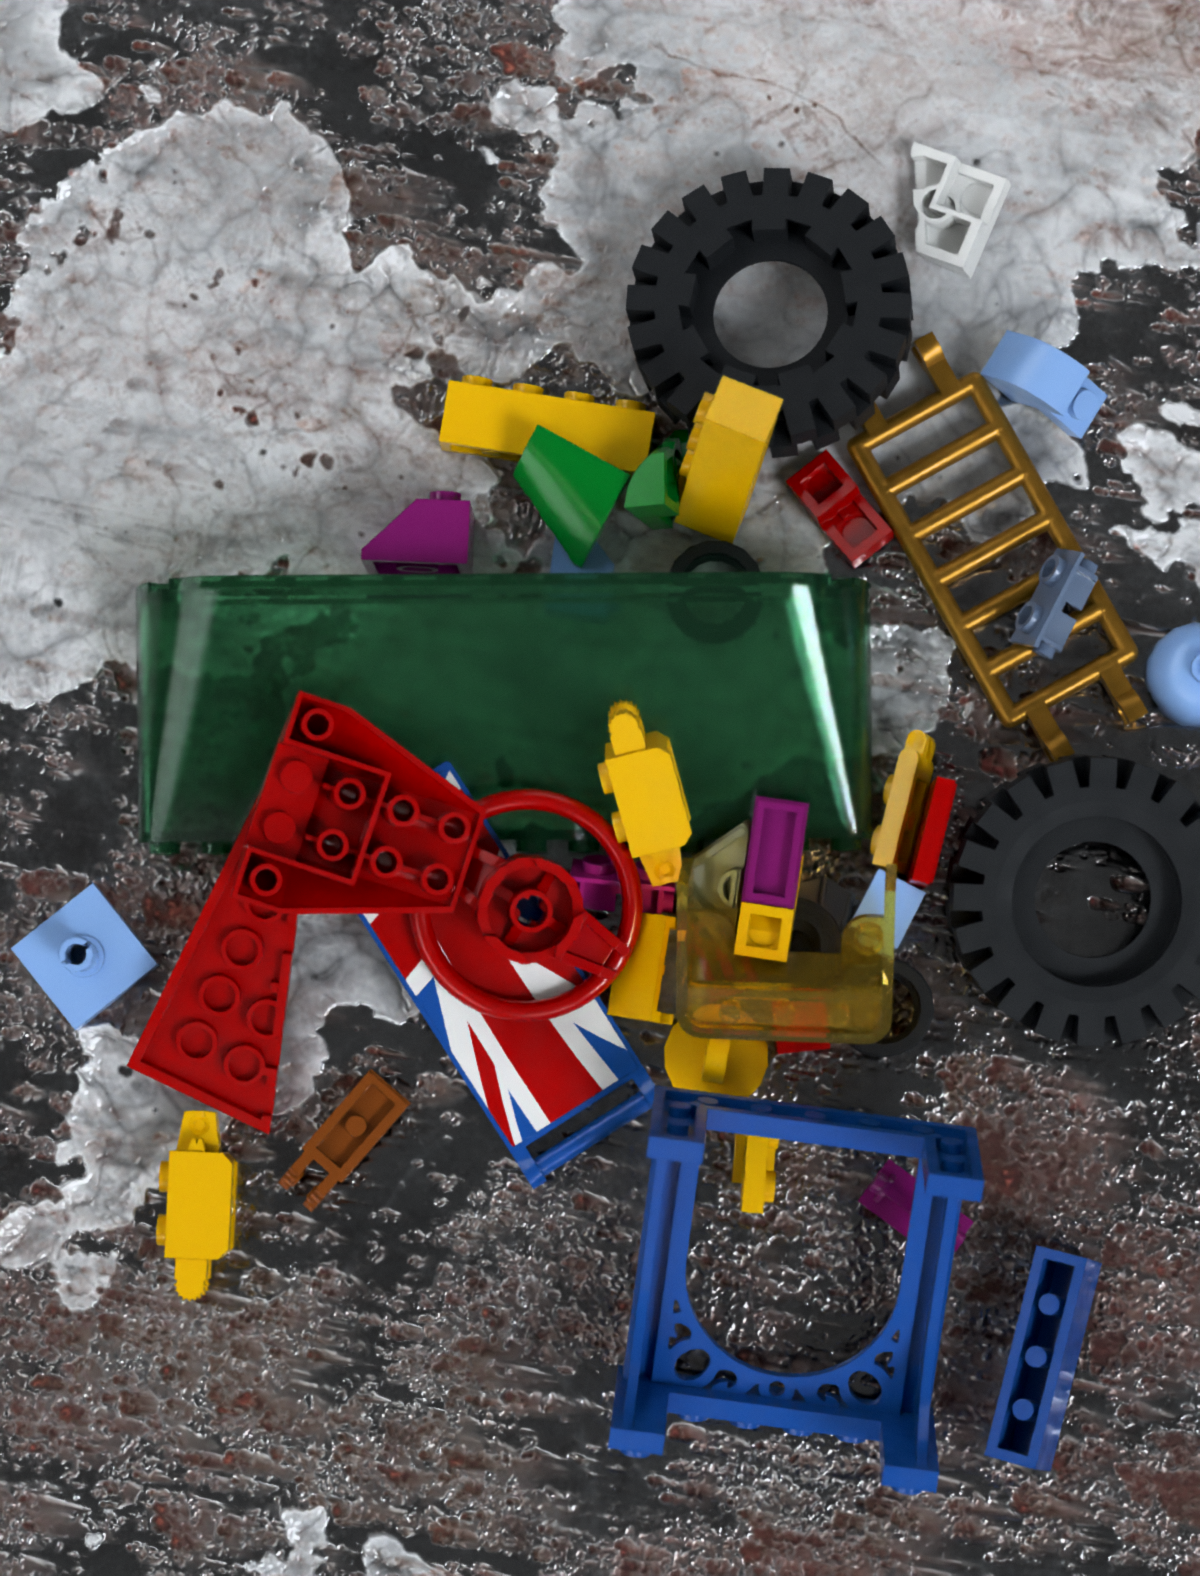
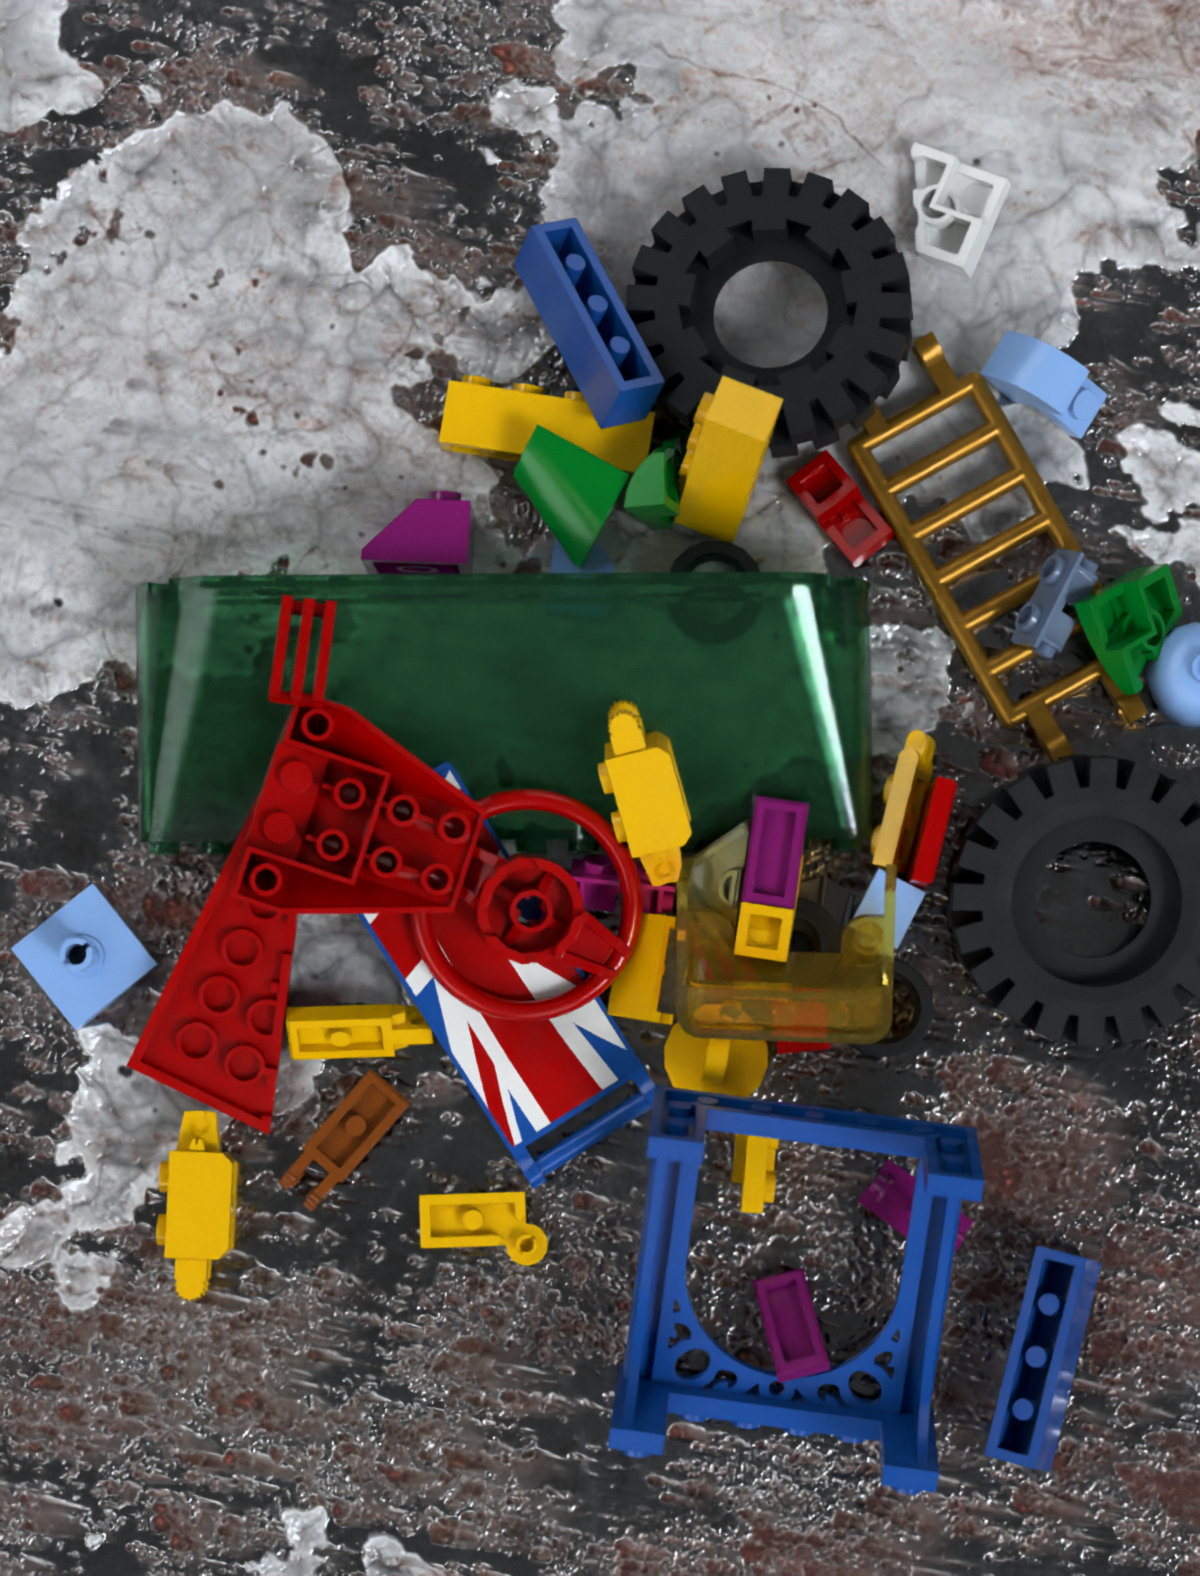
(308, 610): none -> red tile
(354, 1030): none -> yellow hinge
(481, 1221): none -> yellow hinge
(588, 323): none -> blue brick
(791, 1325): none -> magenta tile
(1130, 622): none -> green slope

